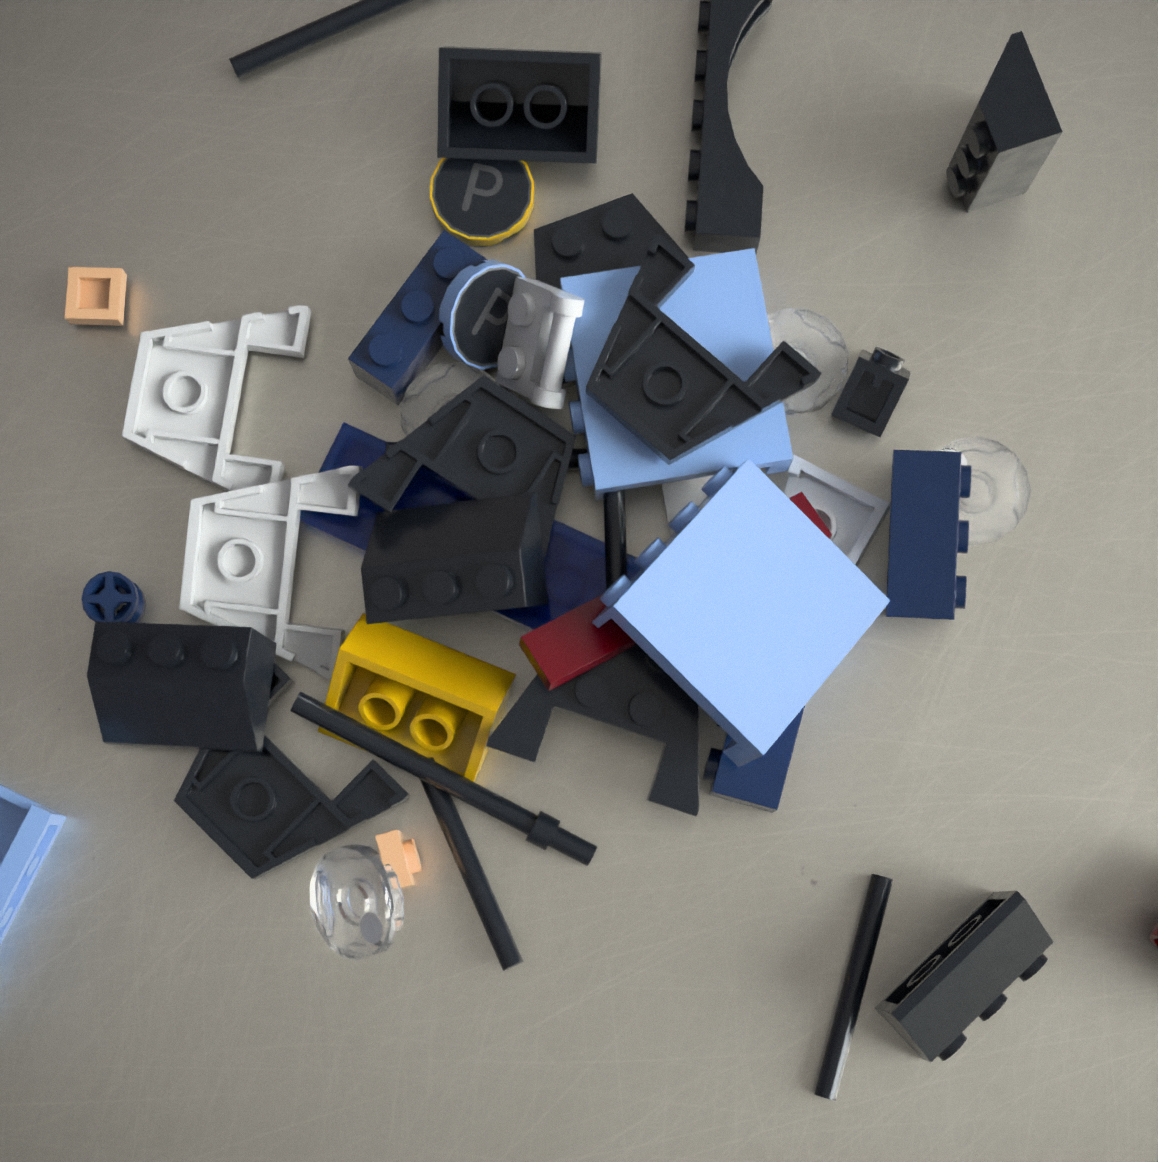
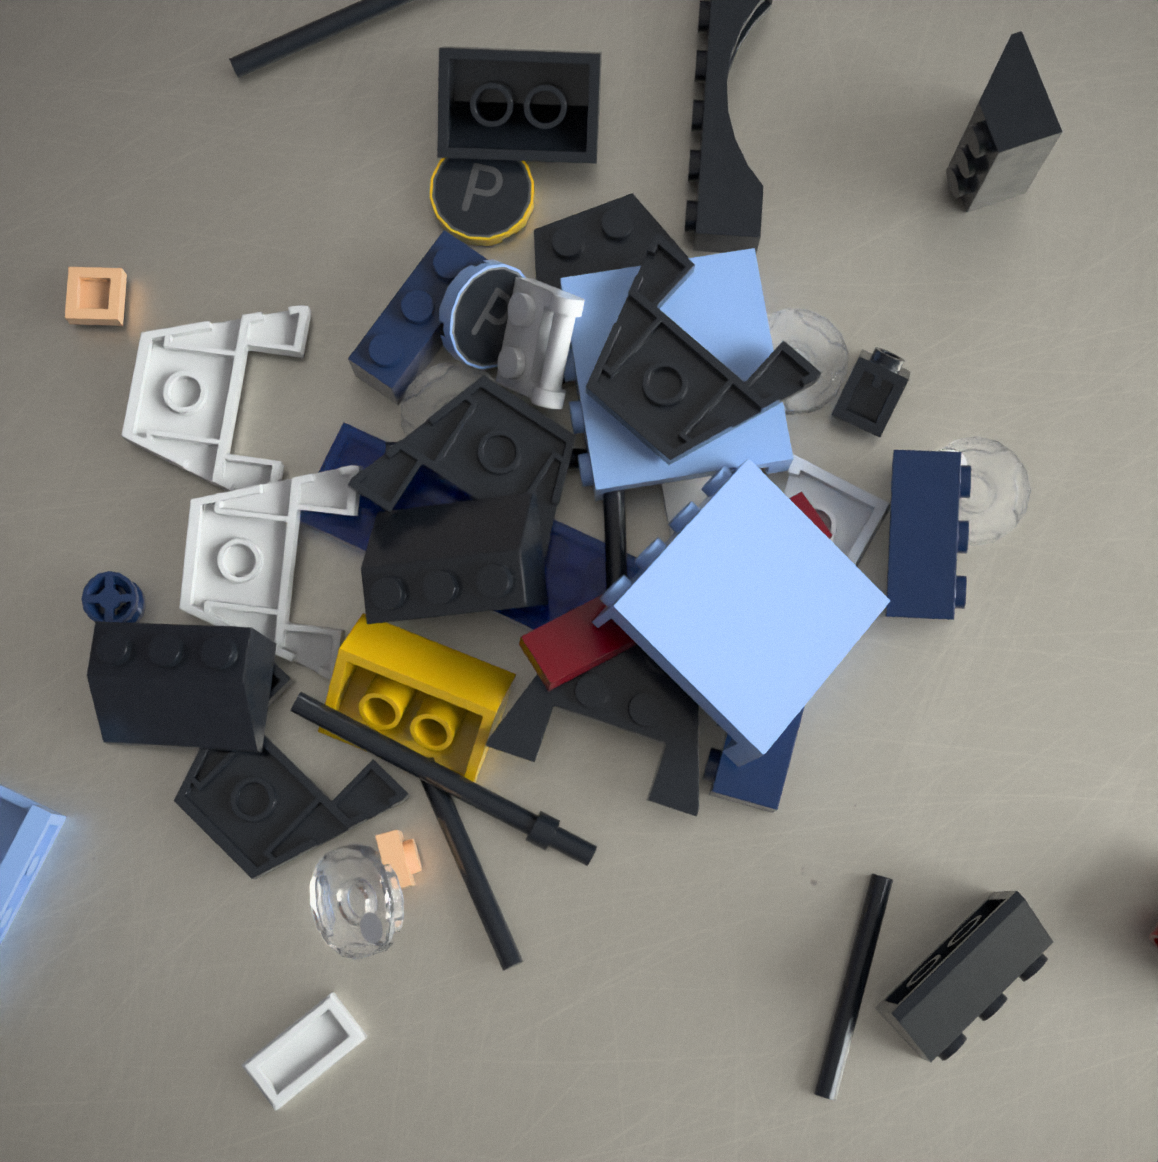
(304, 1051): none -> white tile

